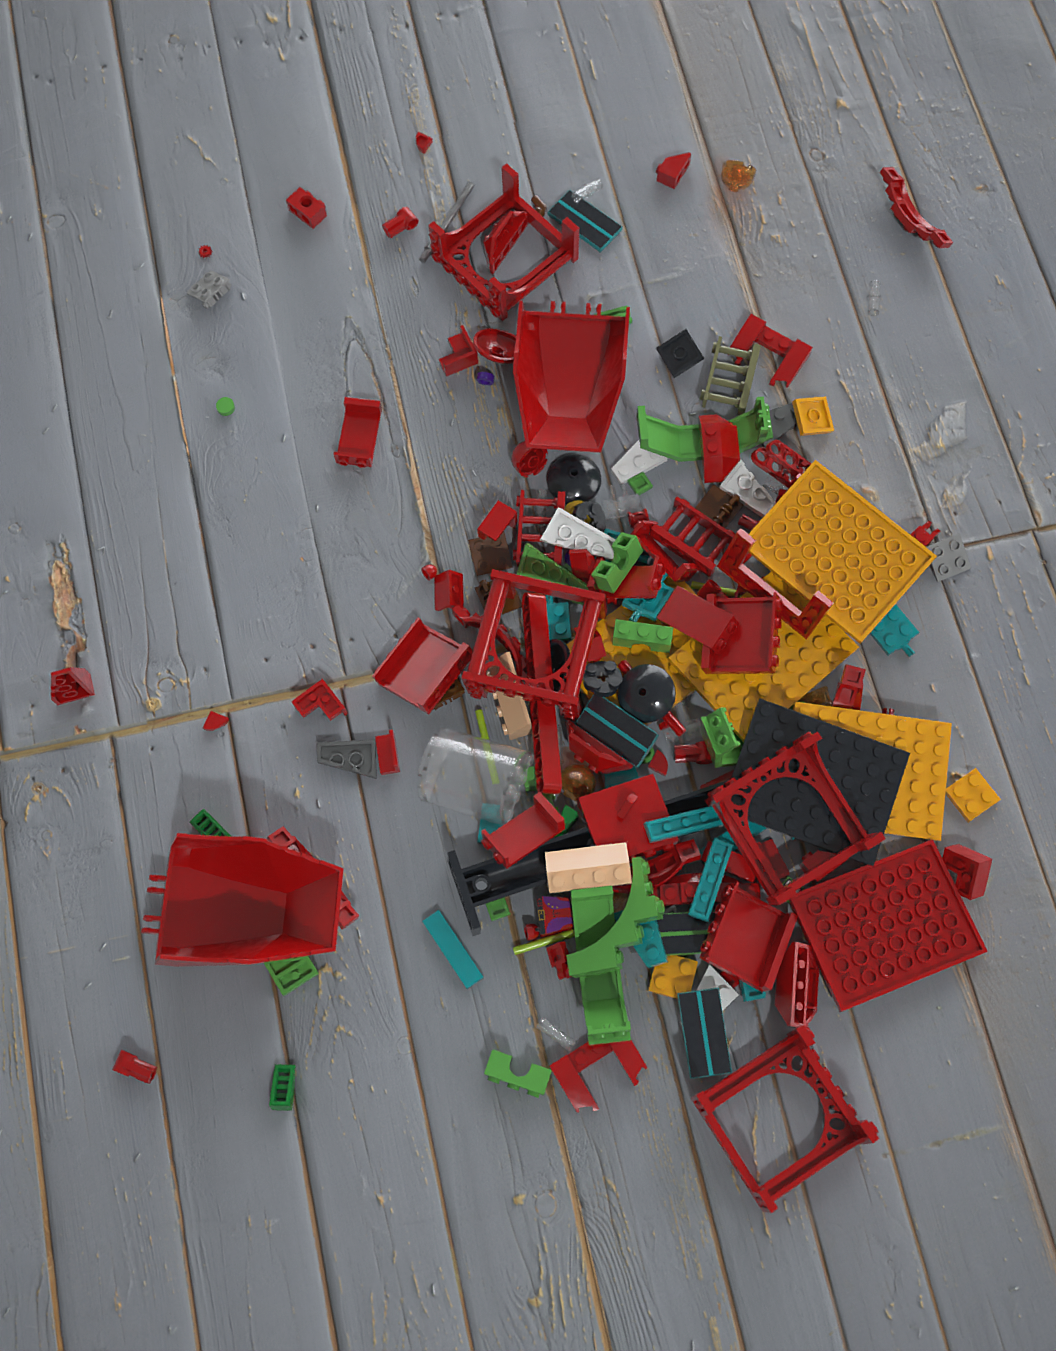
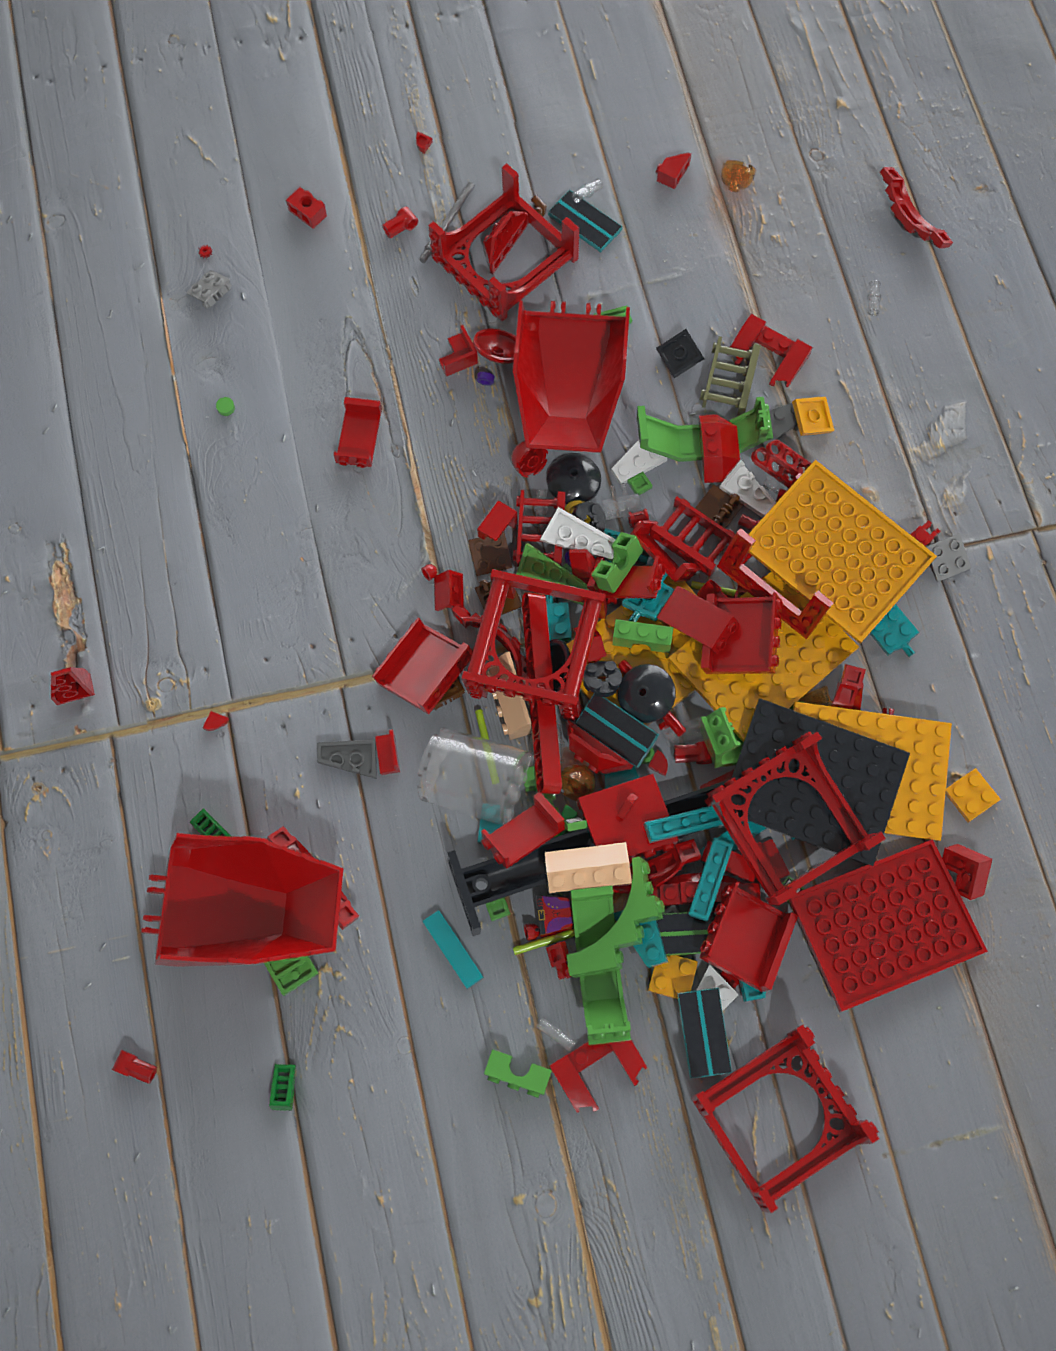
(319, 696): red panel -> none
(575, 824): none -> bright green tile
(797, 985): red wedge -> none
(811, 860): red slope -> none

